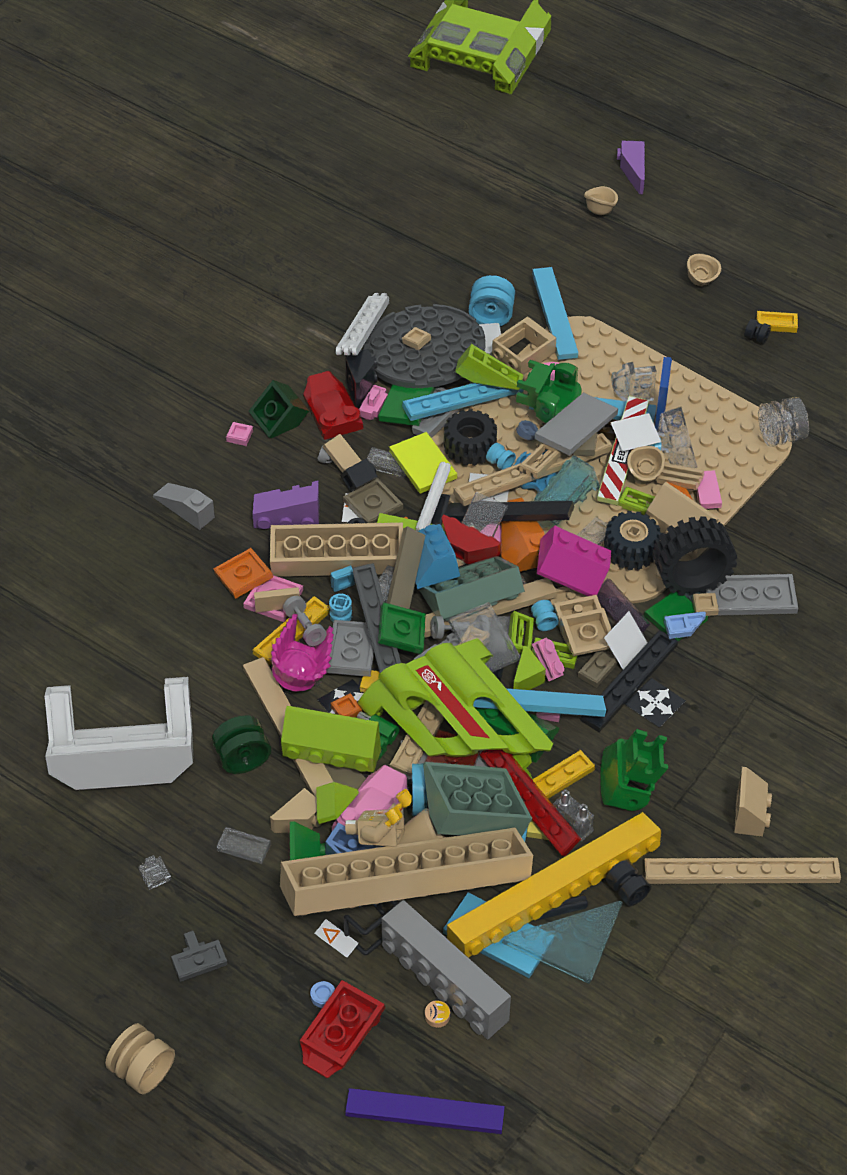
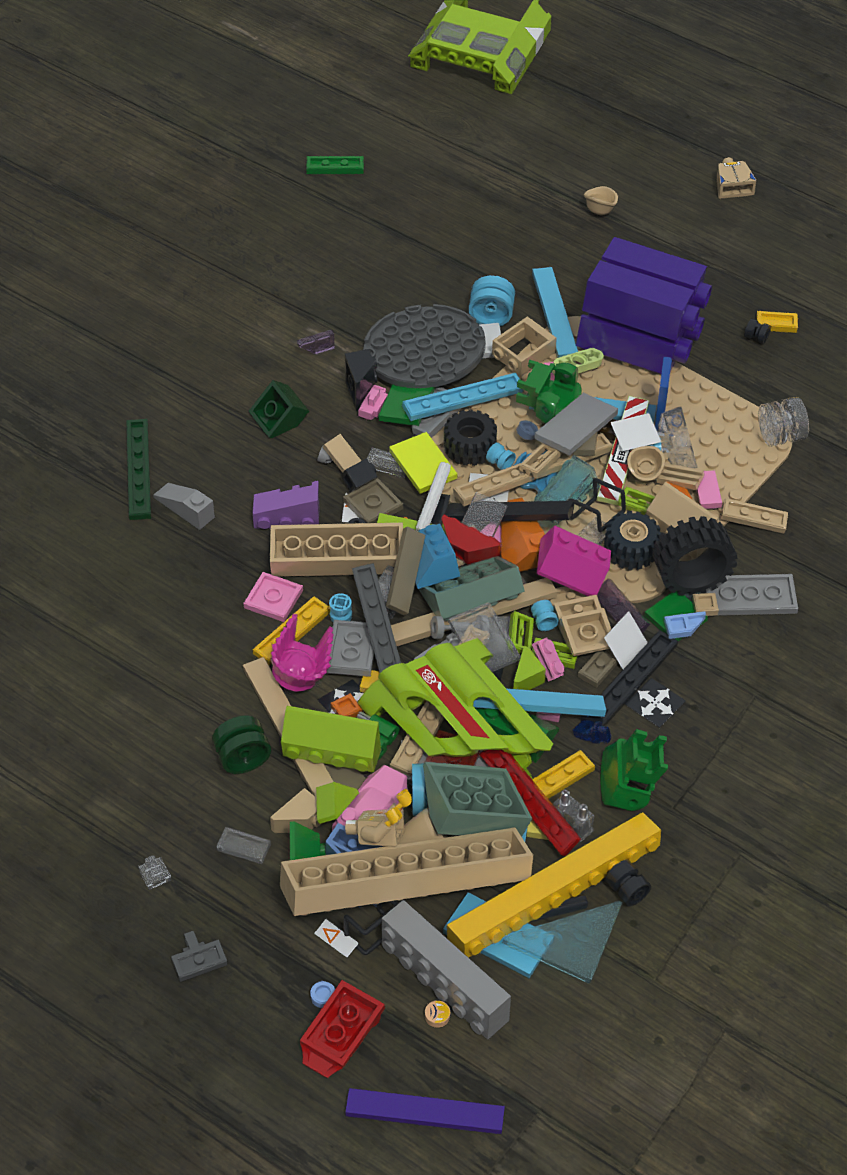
(123, 753): white wedge -> none
(138, 469): none -> dark green tile
(140, 1058): tan wheel -> none
(239, 433): bright pink tile -> none
(243, 573): orange tile -> none
(273, 599): tan tile -> none
(315, 633): light grey wheel -> none
(318, 343): none -> clear purple tile
(331, 406): red slope -> none
(335, 164): none -> green tile
(342, 578): medium azure tile -> none
(363, 324): white hinge -> none
(402, 628): green tile -> none
(416, 338): tan tile -> none
(485, 369): lime slope -> none
(587, 506): none -> black piece
(589, 359): none -> yellowish green beam
(592, 731): none -> clear blue piece
(632, 162): medium lavender slope -> none
(634, 382): clear slope -> none
(643, 306): none -> dark purple brick
(702, 269): tan helmet -> none
(734, 179): none -> tan torso
(741, 870): tan tile -> none
(752, 804): tan slope -> none
(754, 515): none -> tan tile

